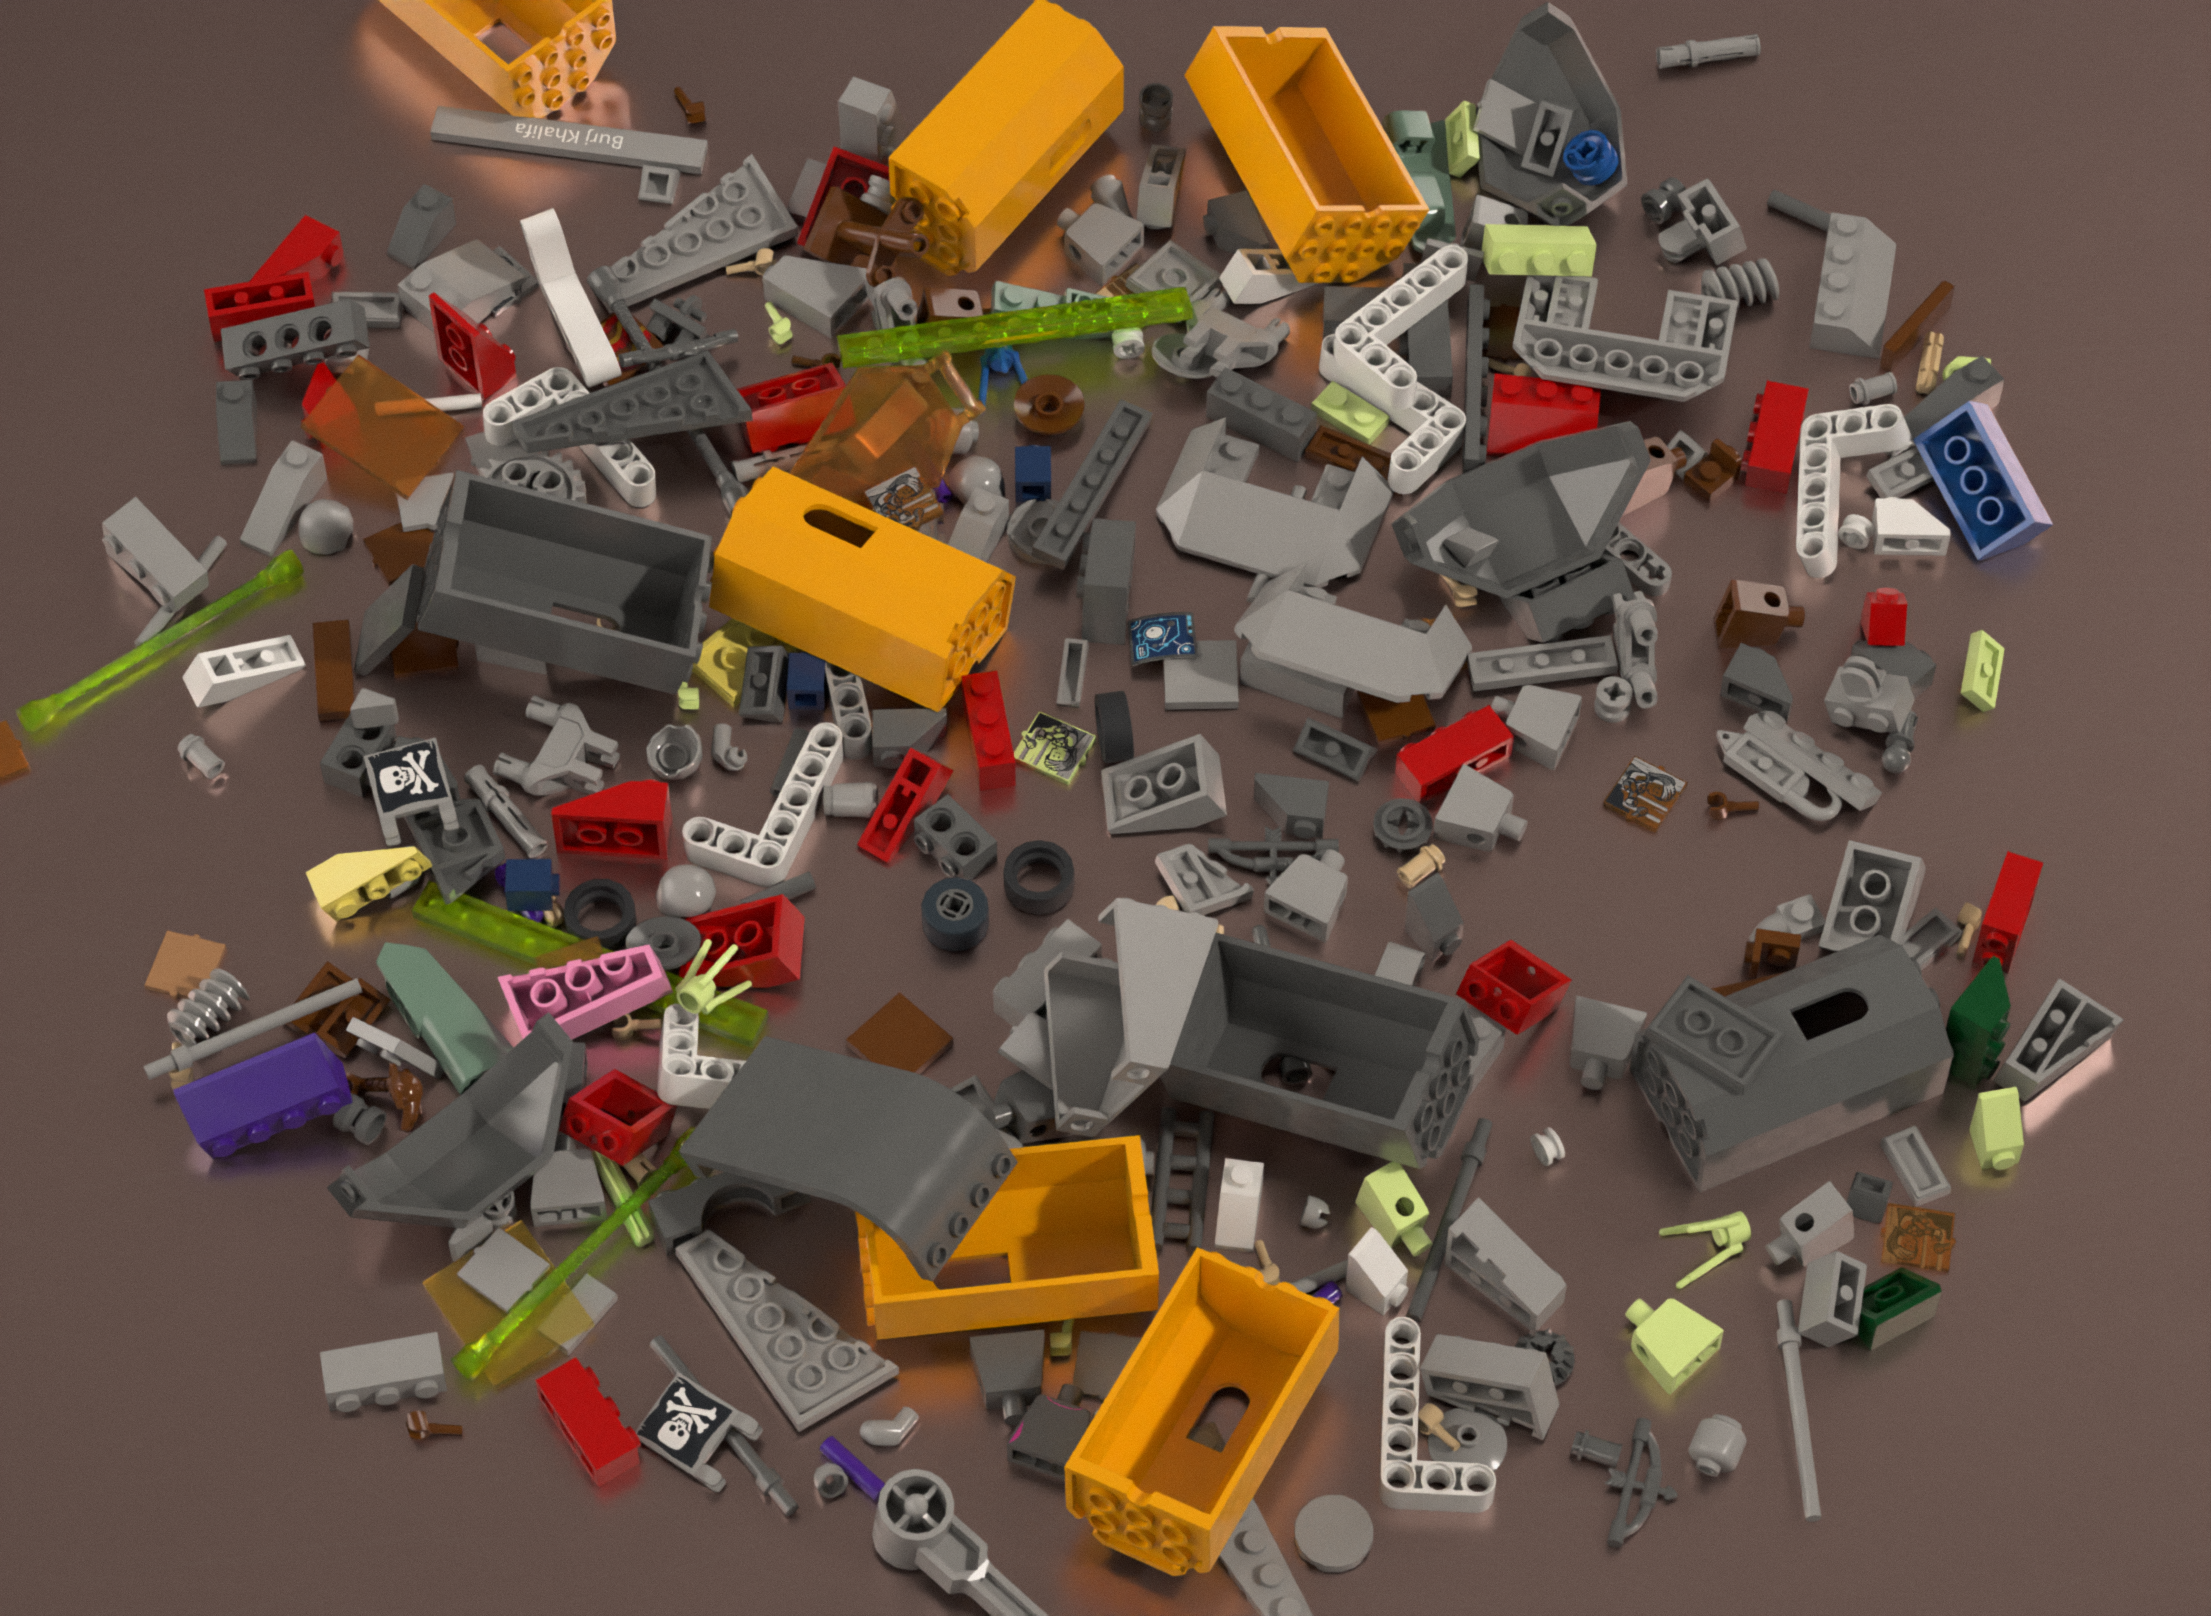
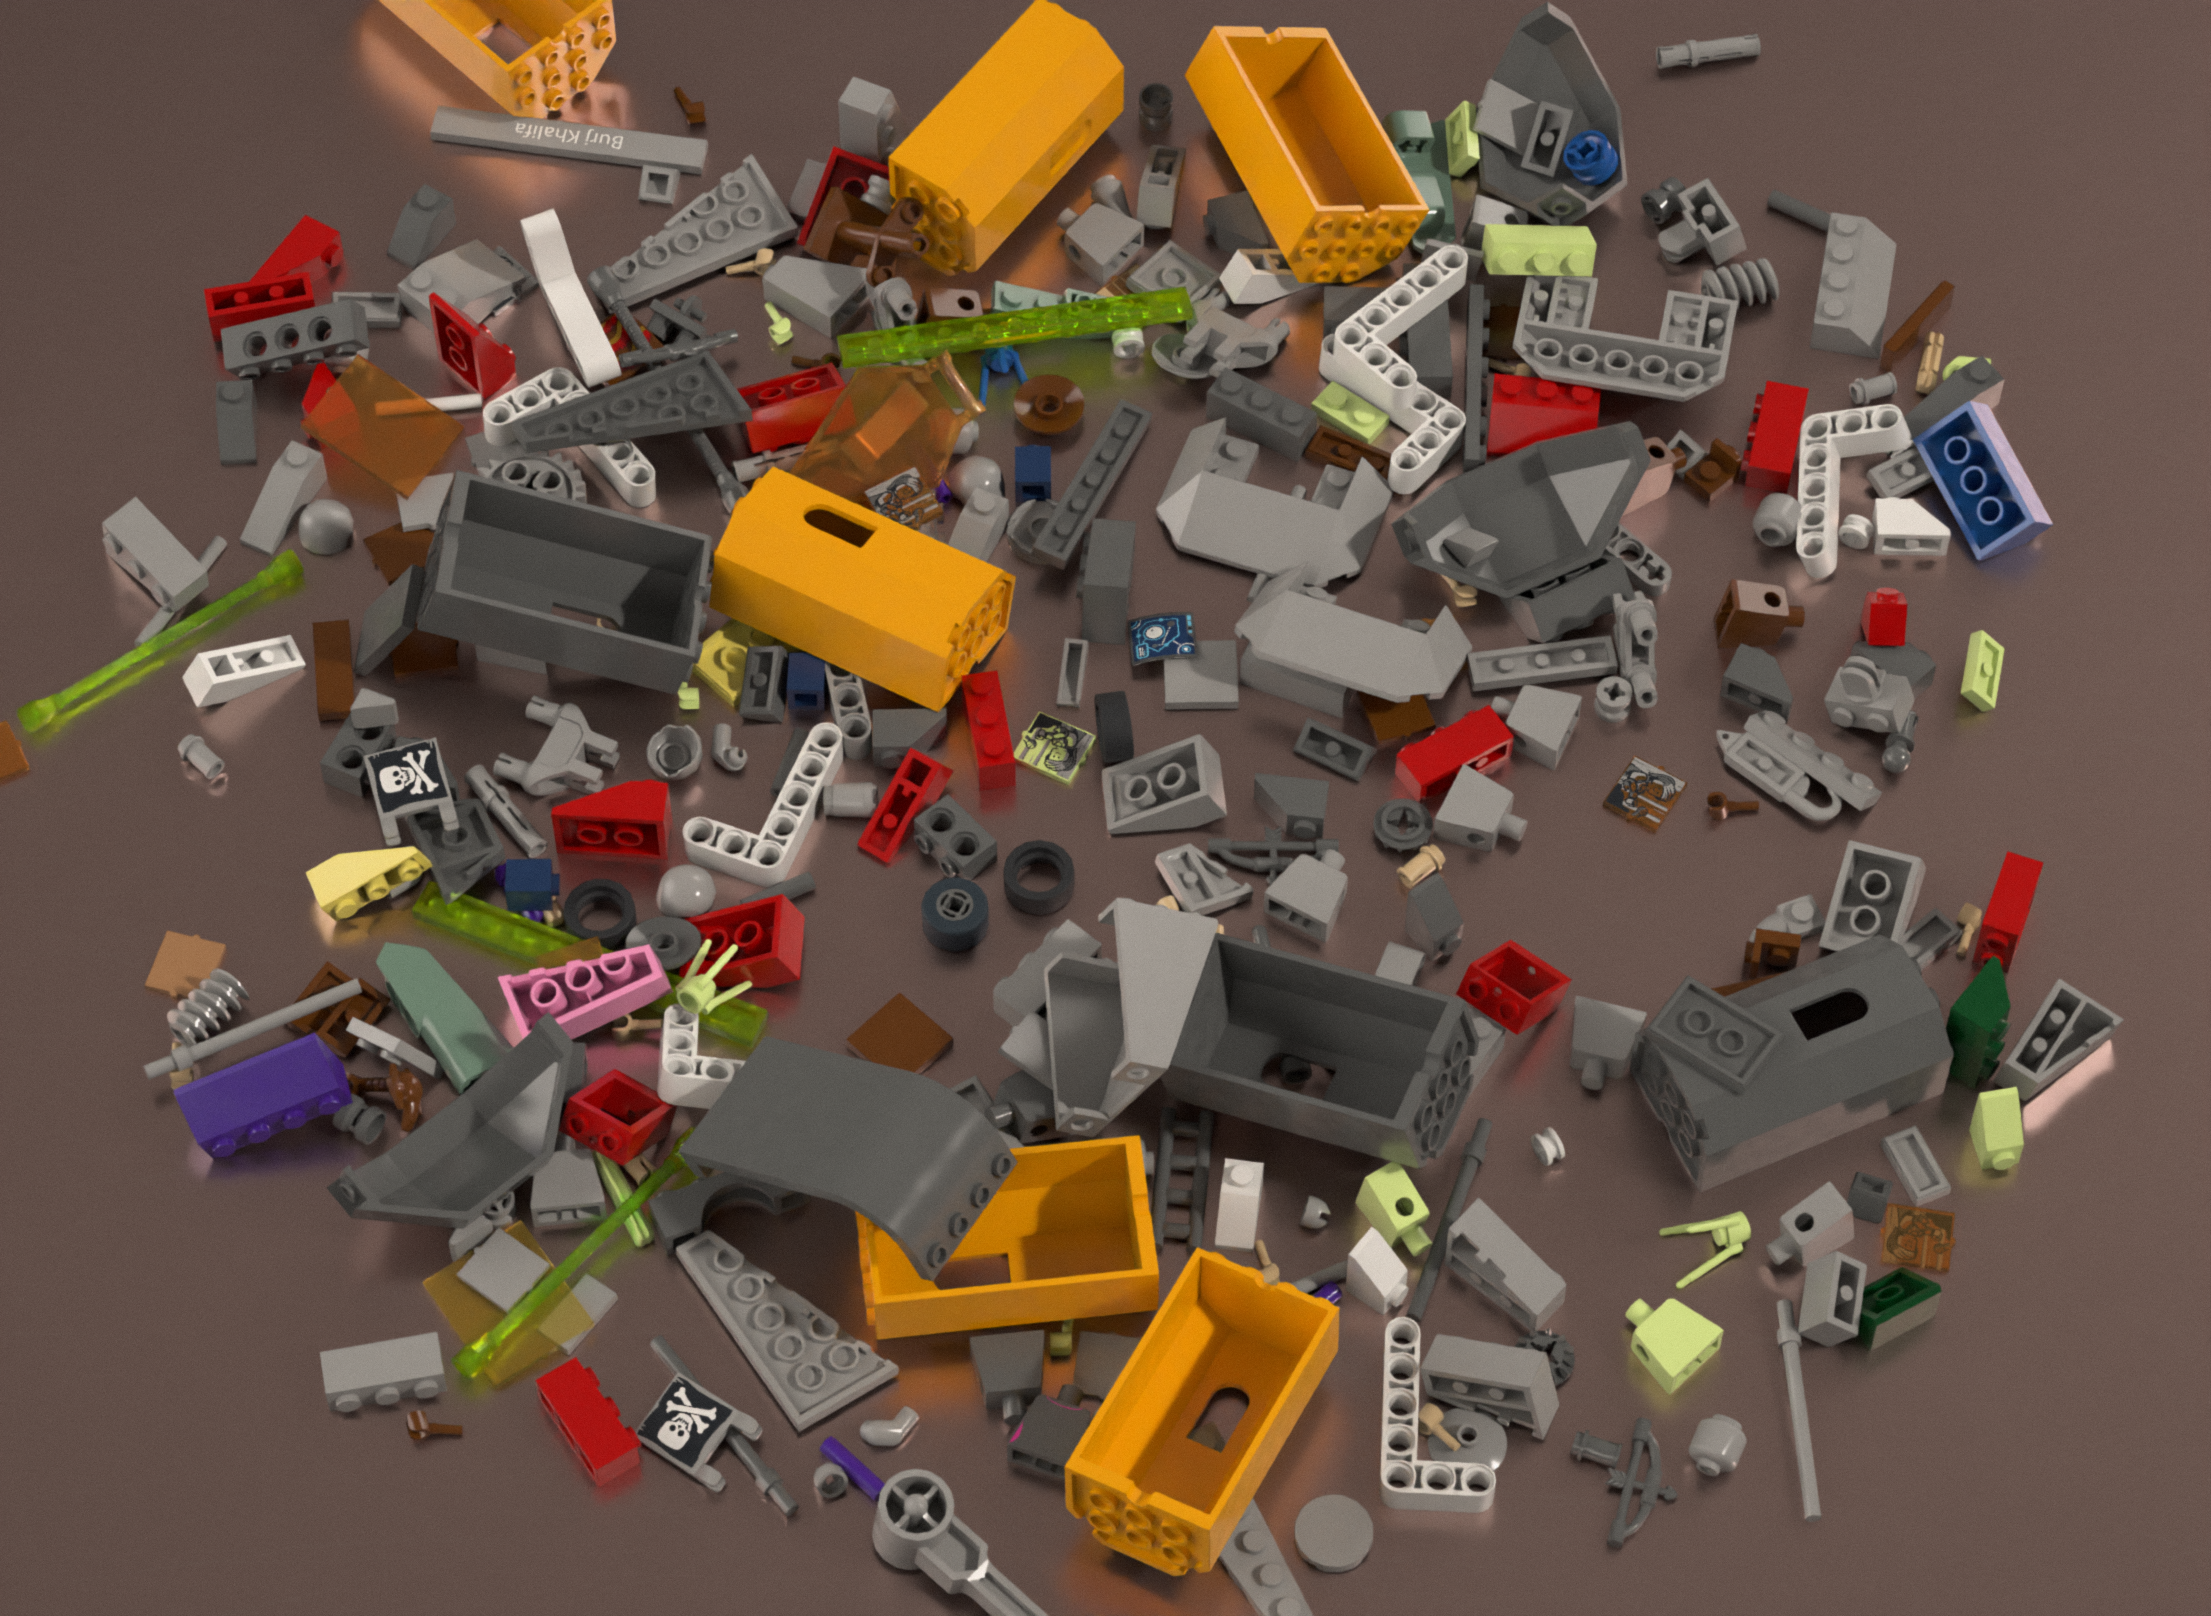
(1777, 519): none -> light grey head

